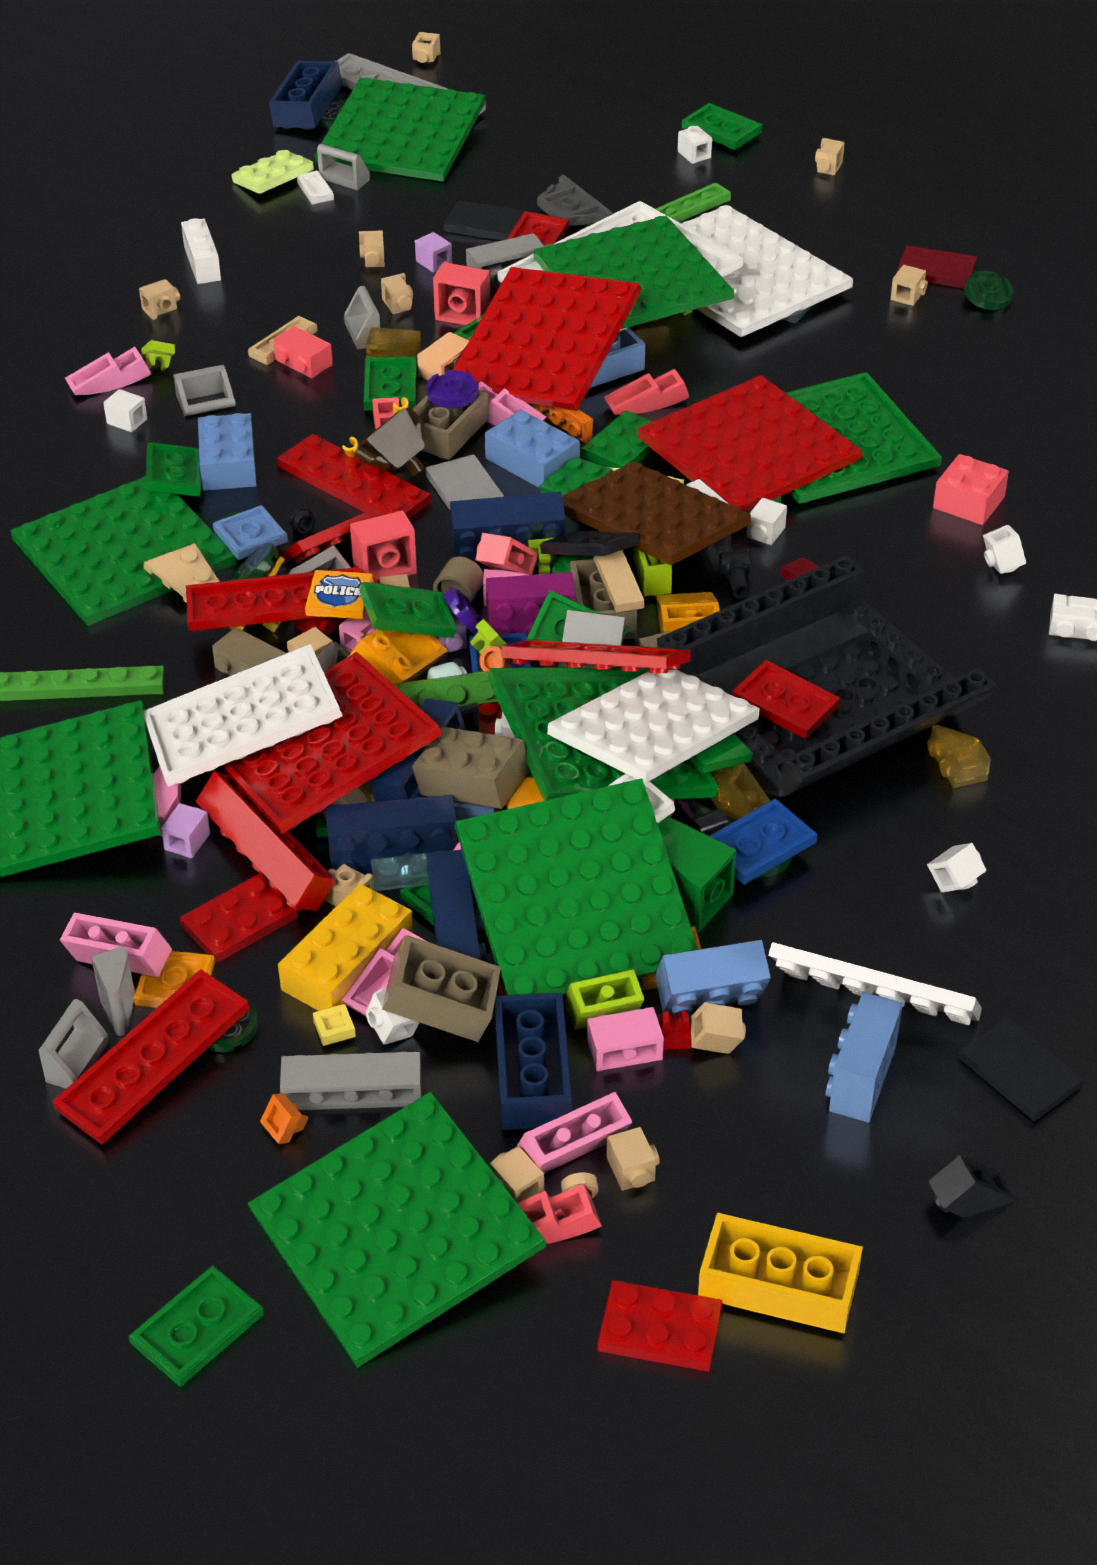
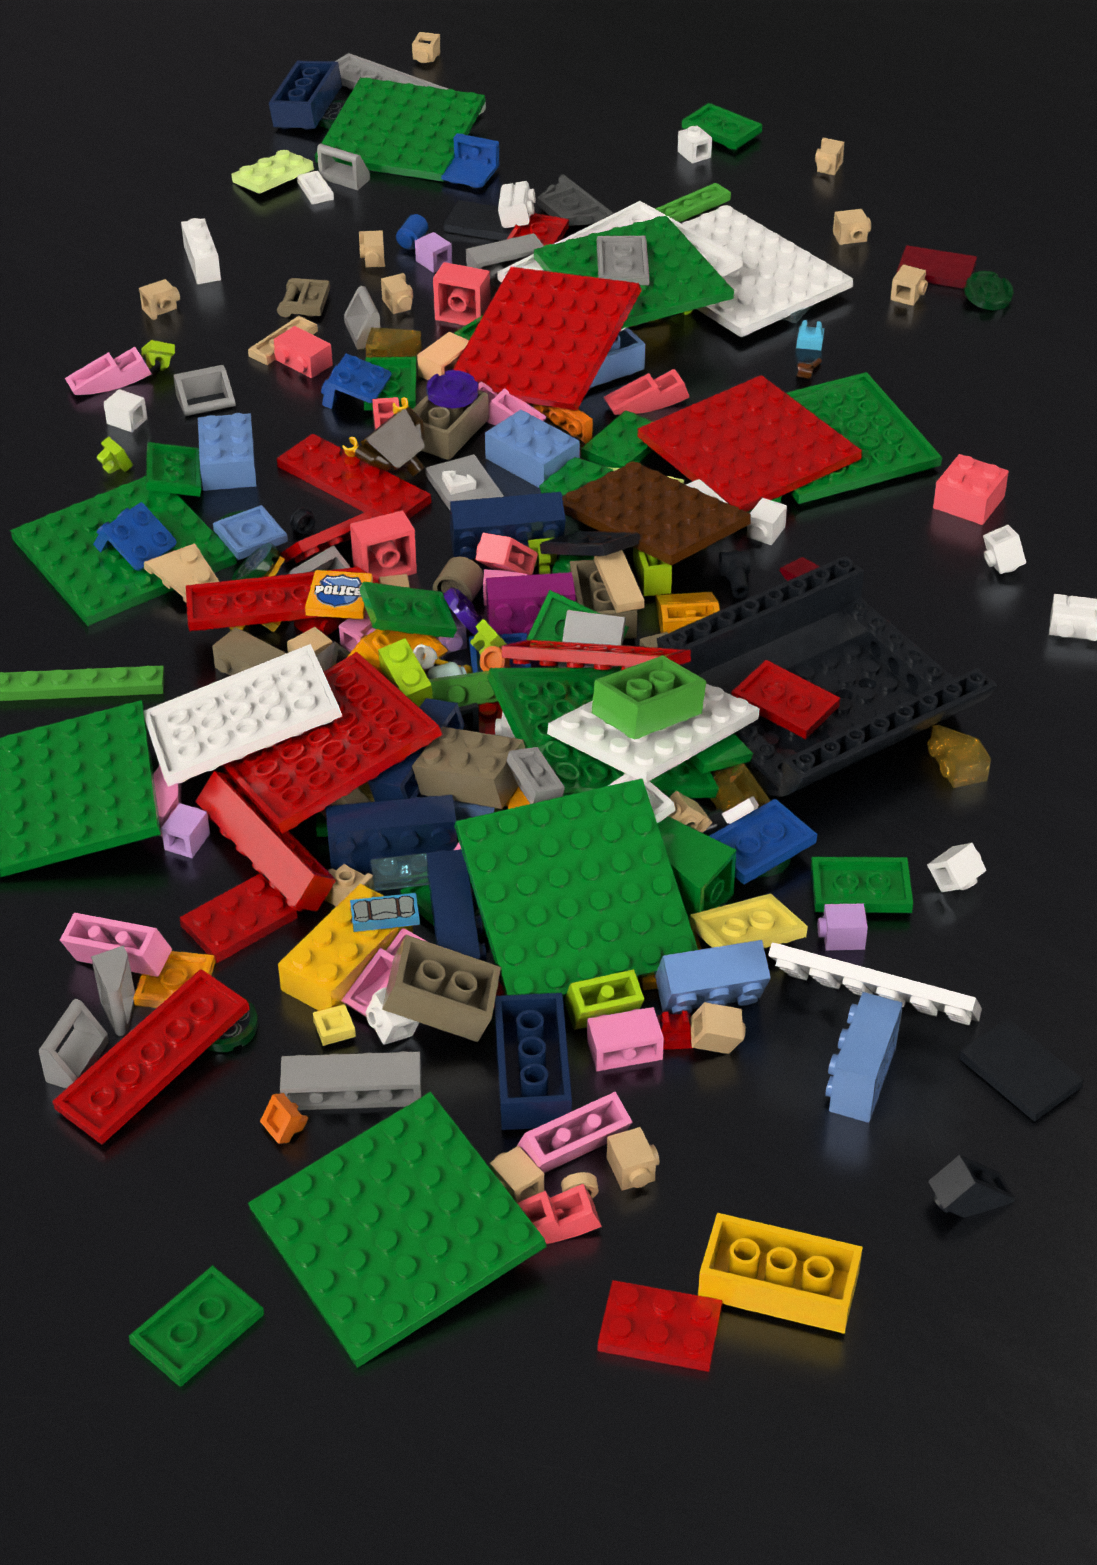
(113, 457): none -> lime tile
(135, 536): none -> blue bracket
(311, 298): none -> dark tan plate
(355, 379): none -> blue bracket
(384, 912): none -> tile
(405, 671): none -> lime brick
(411, 230): none -> blue brick
(431, 658): none -> white hinge
(458, 483): none -> white tile
(473, 161): none -> blue bracket
(516, 204): none -> white brick
(534, 775): none -> light grey tile
(623, 258): none -> light grey tile
(648, 697): none -> bright green brick
(689, 812): none -> tan brick
(740, 810): none -> white tile
(748, 921): none -> light yellow plate
(806, 369): none -> reddish brown hand
(810, 337): none -> medium azure tile
(843, 927): none -> lavender brick
(851, 226): none -> tan brick
(875, 881): none -> green plate

